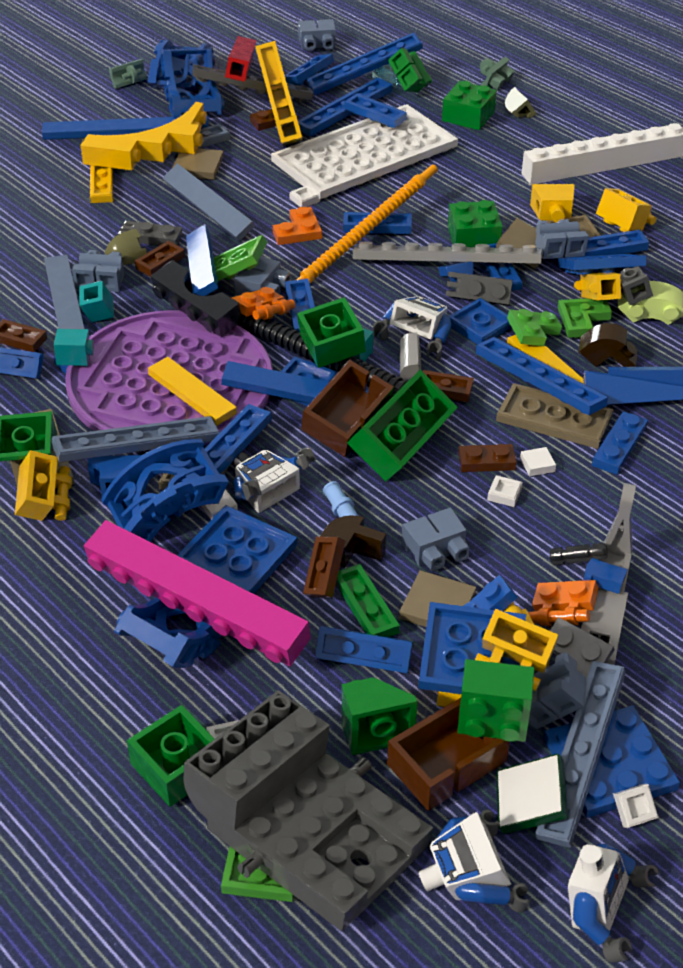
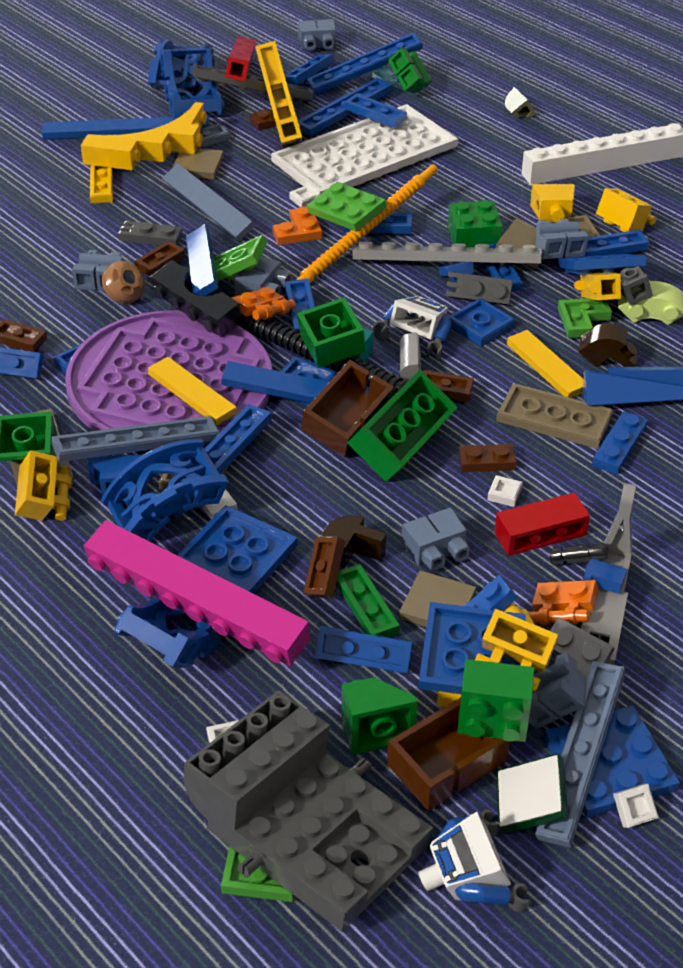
(63, 293): sand blue tile -> none
(73, 347): teal brick -> none
(96, 301): teal brick -> none
(117, 287): none -> medium nougat piece
(127, 73): sand green hips -> none
(128, 245): olive brick -> none
(163, 749): green brick -> none
(268, 477): torso -> none
(340, 503): light blue pin -> none
(346, 206): none -> bright green plate
(469, 105): green brick -> none
(496, 73): sand green hips -> none
(532, 326): bright green plate -> none
(537, 461): white tile -> none
(541, 524): none -> red brick
(542, 376): blue plate -> none
(597, 891): torso -> none

